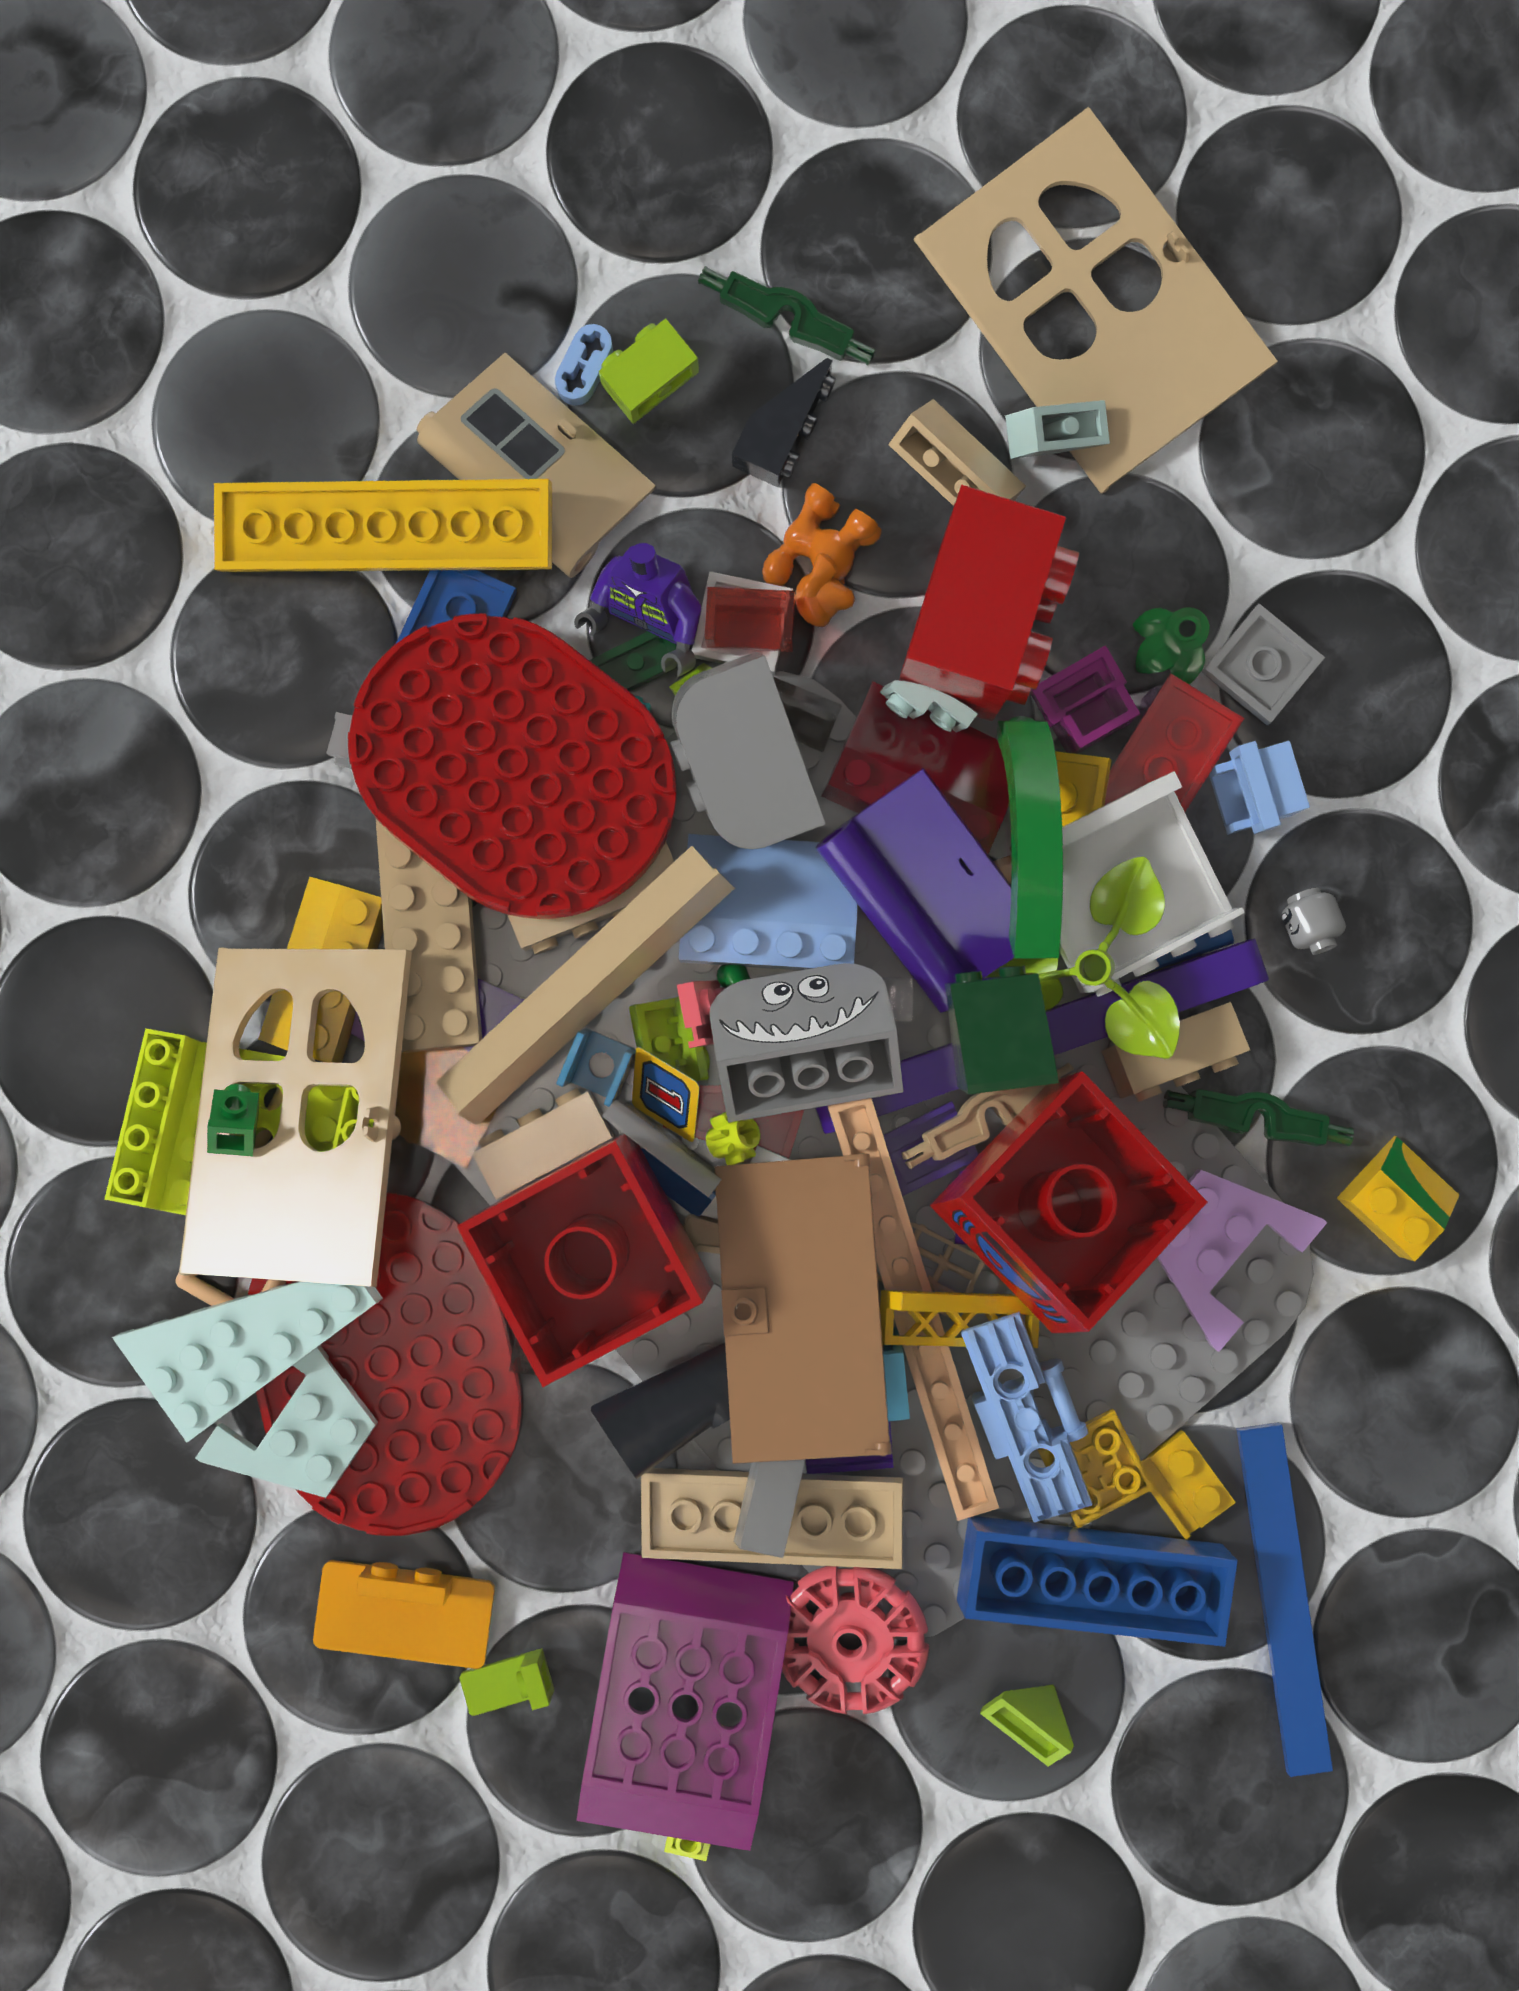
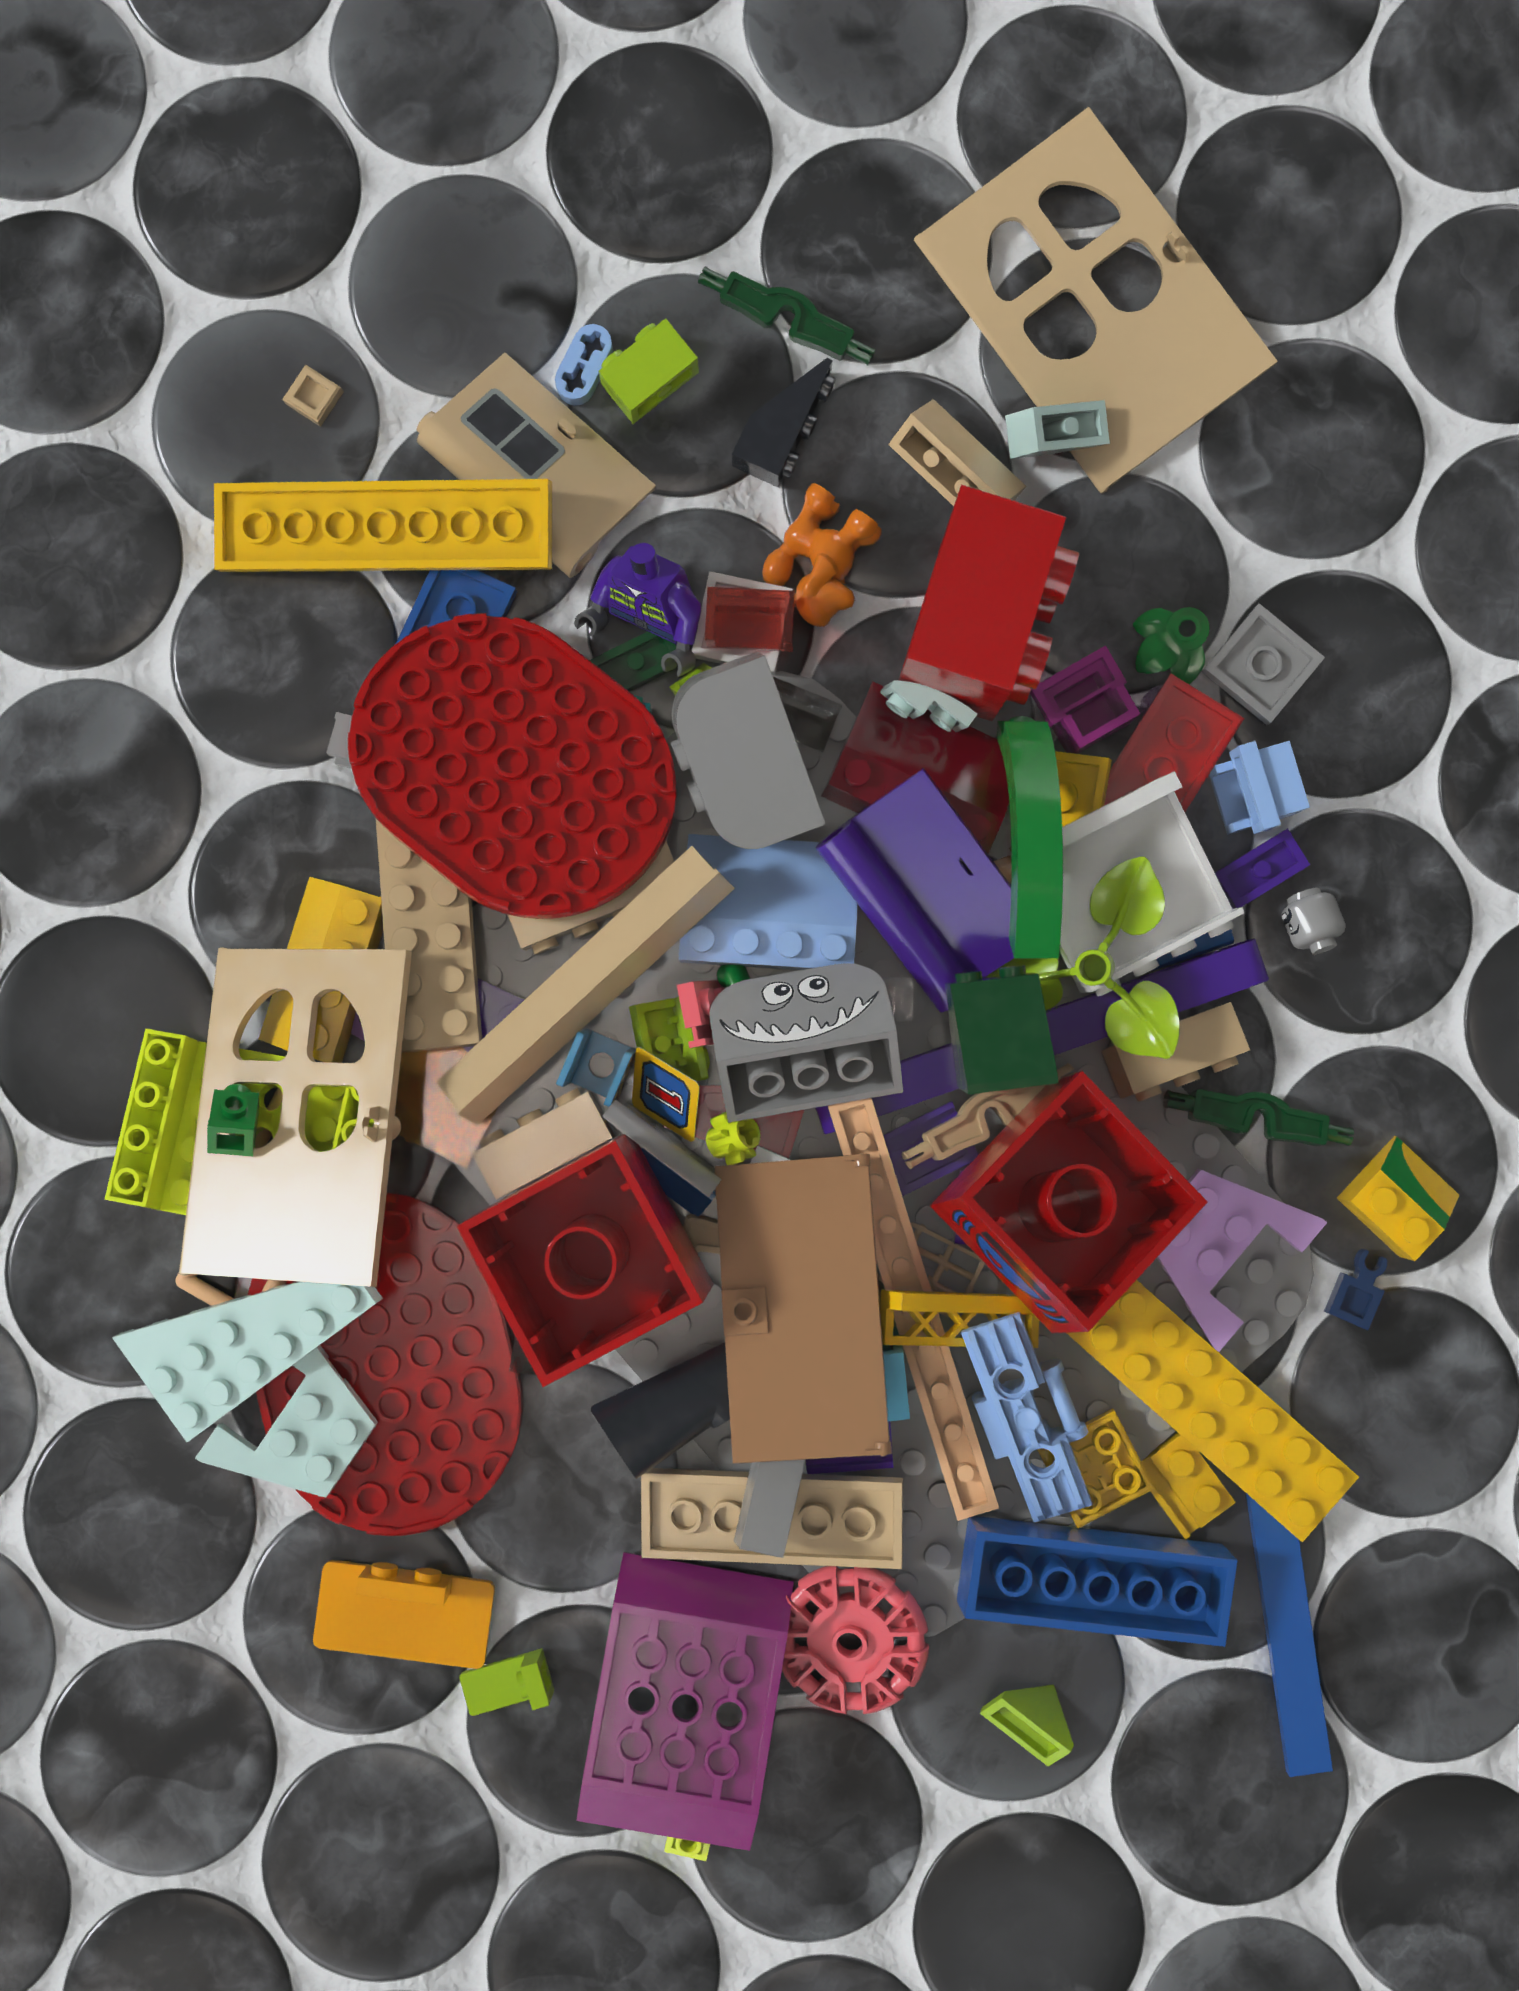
(313, 395): none -> tan tile
(1218, 1410): none -> yellow plate
(1261, 869): none -> dark purple plate
(1355, 1296): none -> dark blue plate

